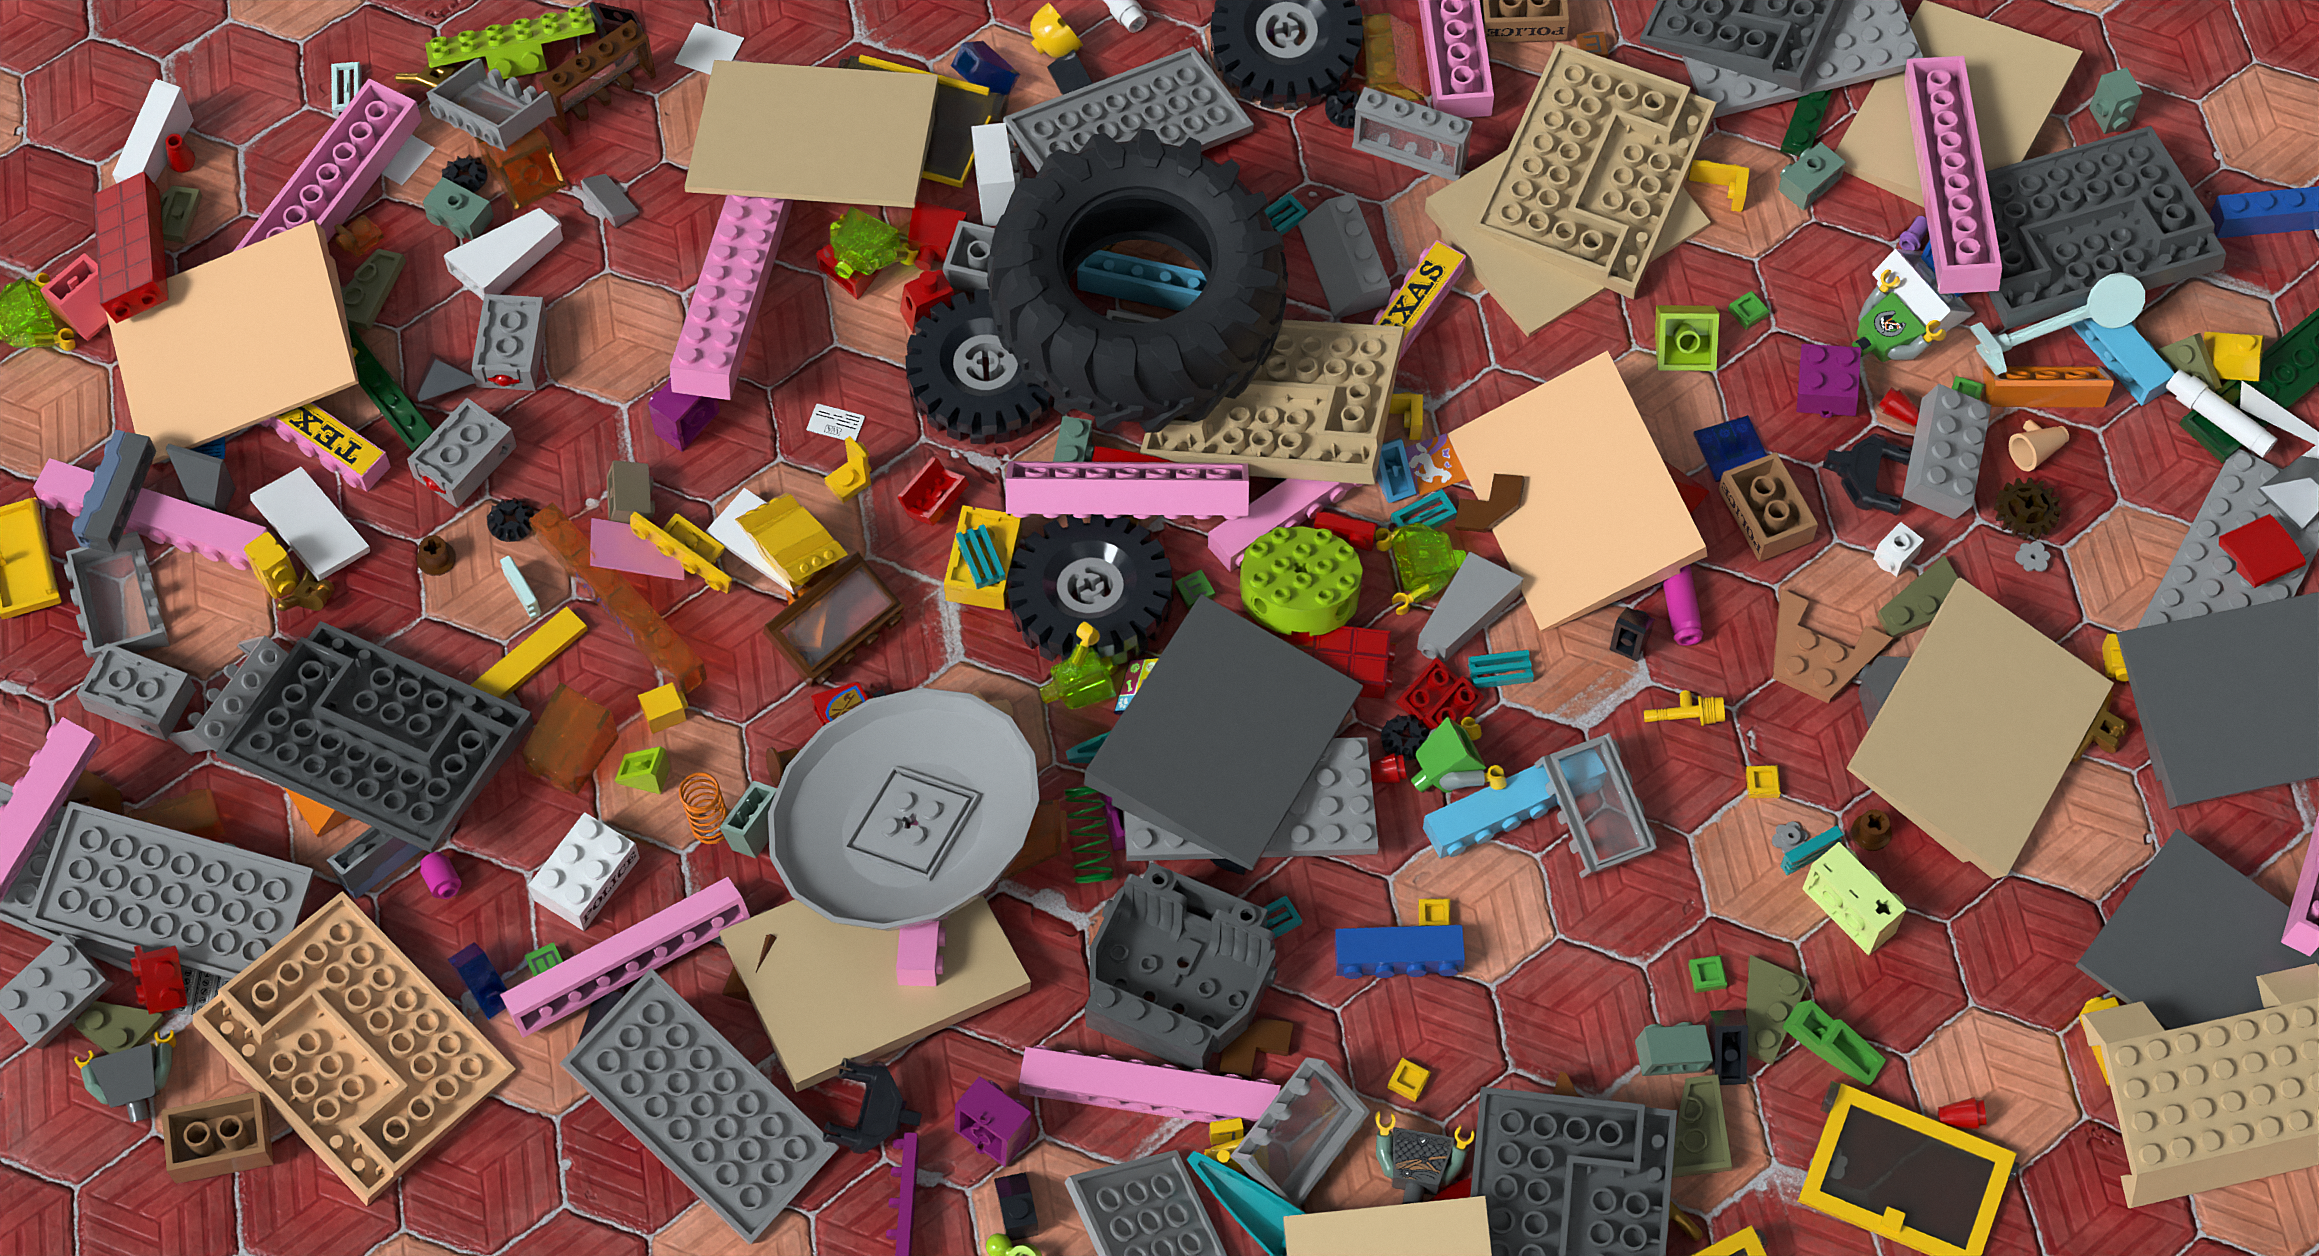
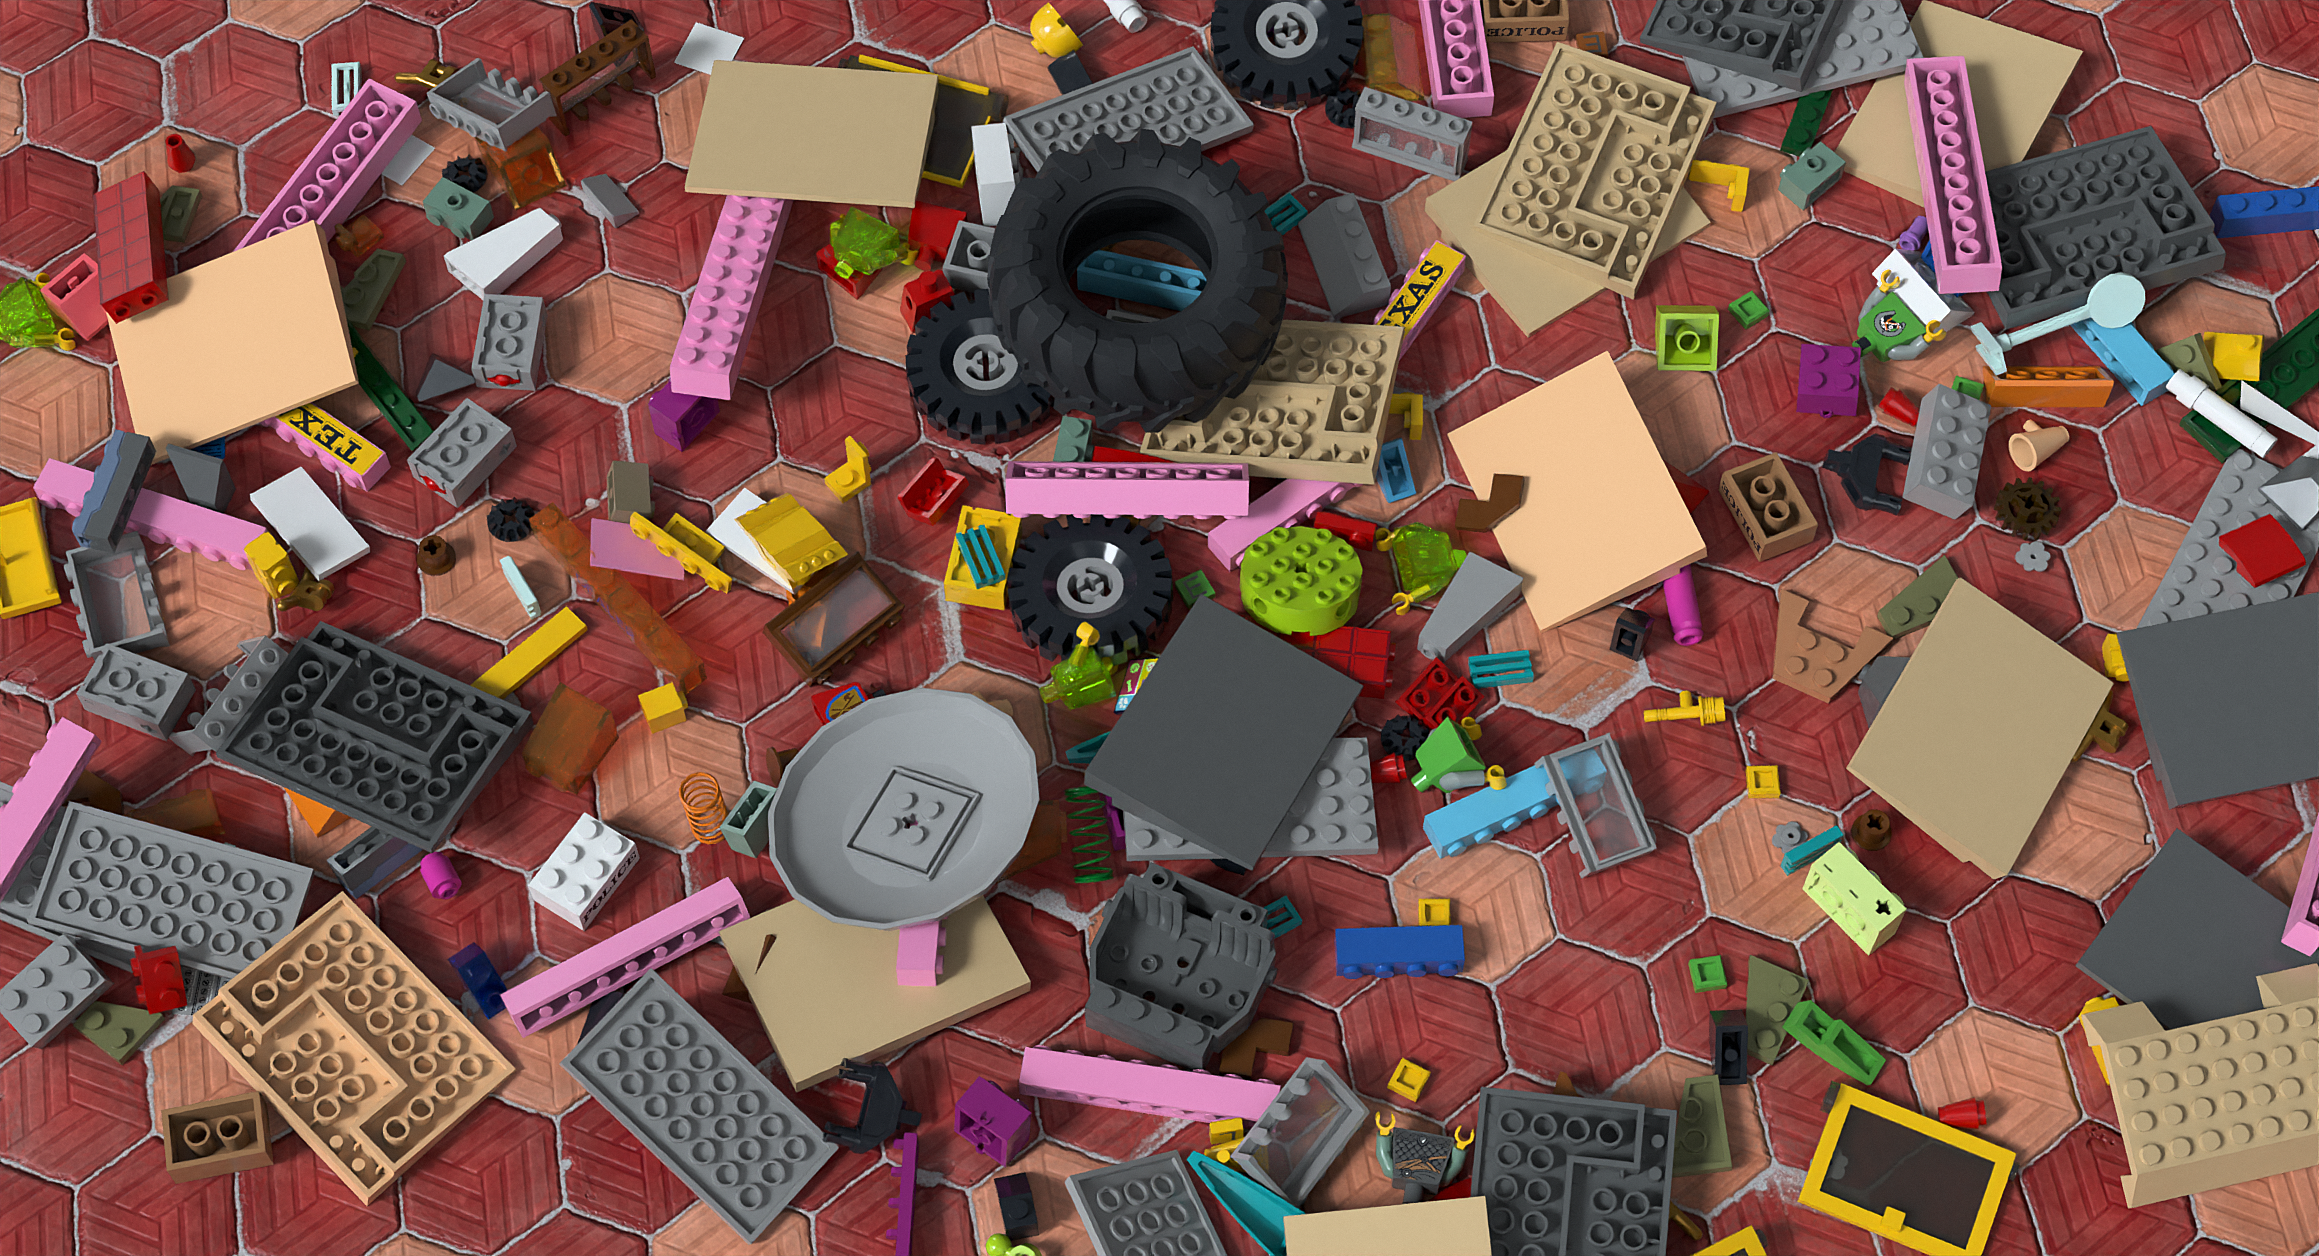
(129, 1075): dark grey torso -> none
(162, 114): white slope -> none
(512, 47): lime bracket -> none
(543, 959): bright green tile -> none
(644, 770): lime slope -> none
(835, 422): white sticker -> none
(984, 67): clear blue slope -> none
(1398, 516): teal tile -> none
(1434, 465): sticker -> none
(1673, 1049): sand green brick -> none
(1729, 445): clear blue piece -> none
(1898, 549): white brick -> none
(2115, 100): sand green brick -> none

